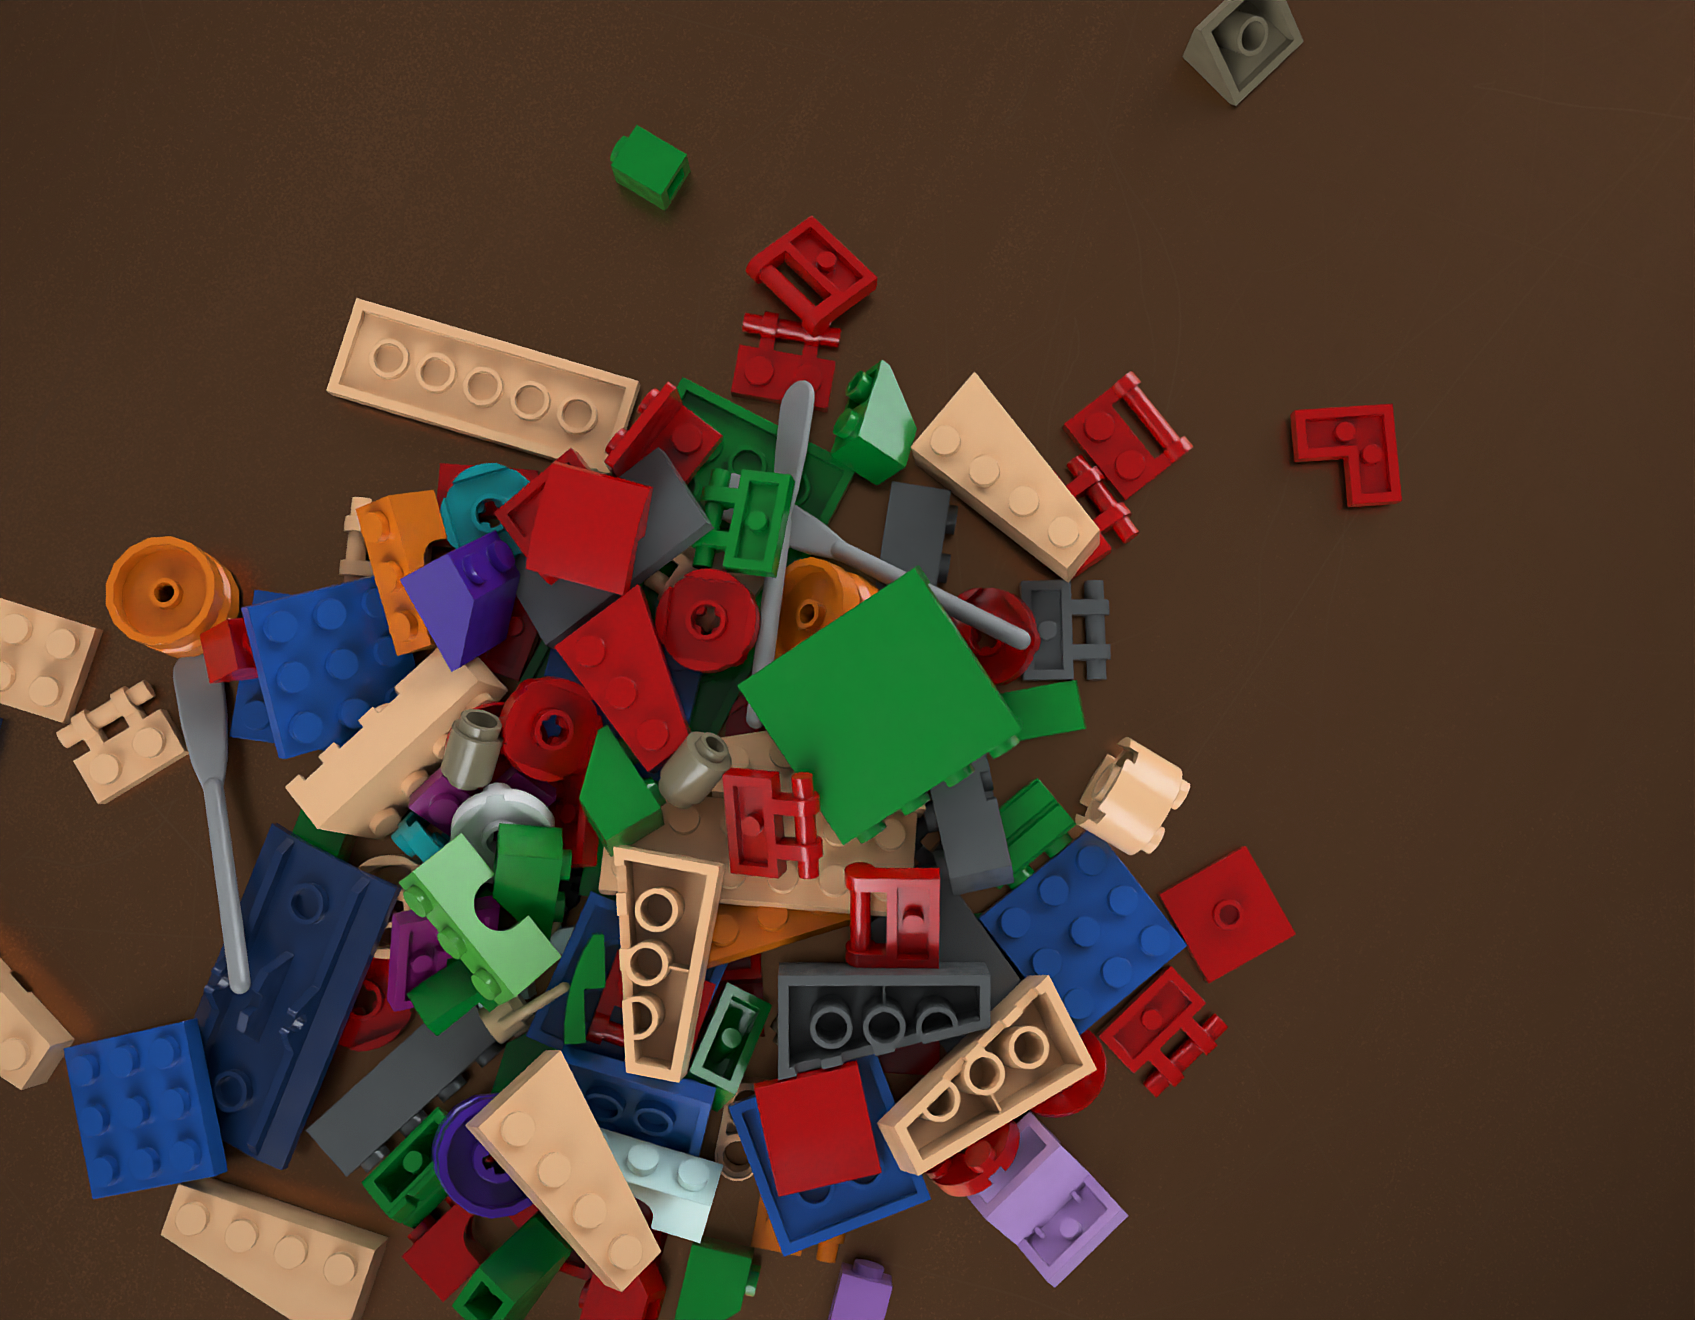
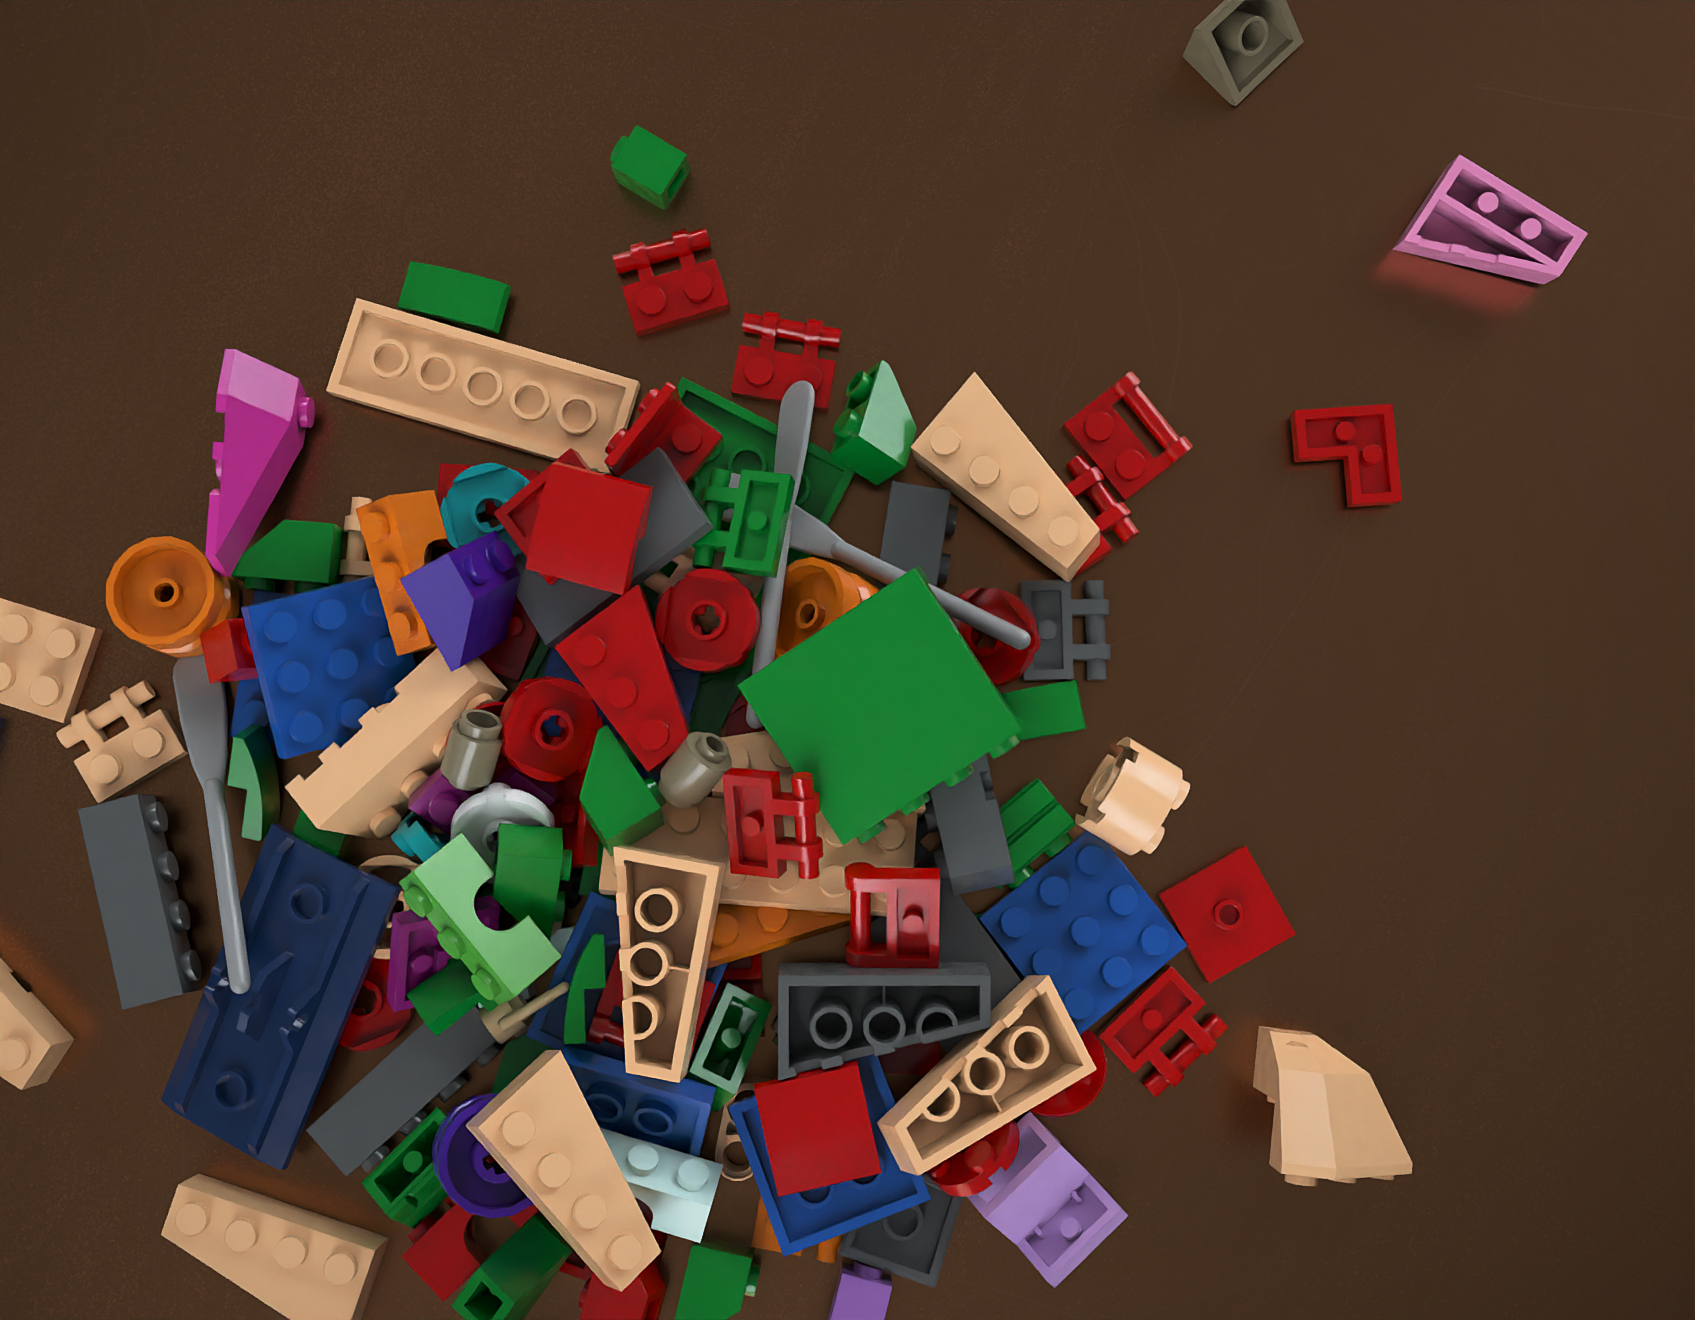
(140, 899): none -> dark grey brick
(145, 1109): blue plate -> none
(255, 770): none -> green slope
(262, 439): none -> dark pink wedge
(294, 555): none -> green slope
(454, 296): none -> green slope
(676, 295): none -> red plate
(823, 265): red plate -> none
(907, 1241): none -> dark grey plate
(1324, 1112): none -> light nougat brick
(1490, 227): none -> bright pink wedge

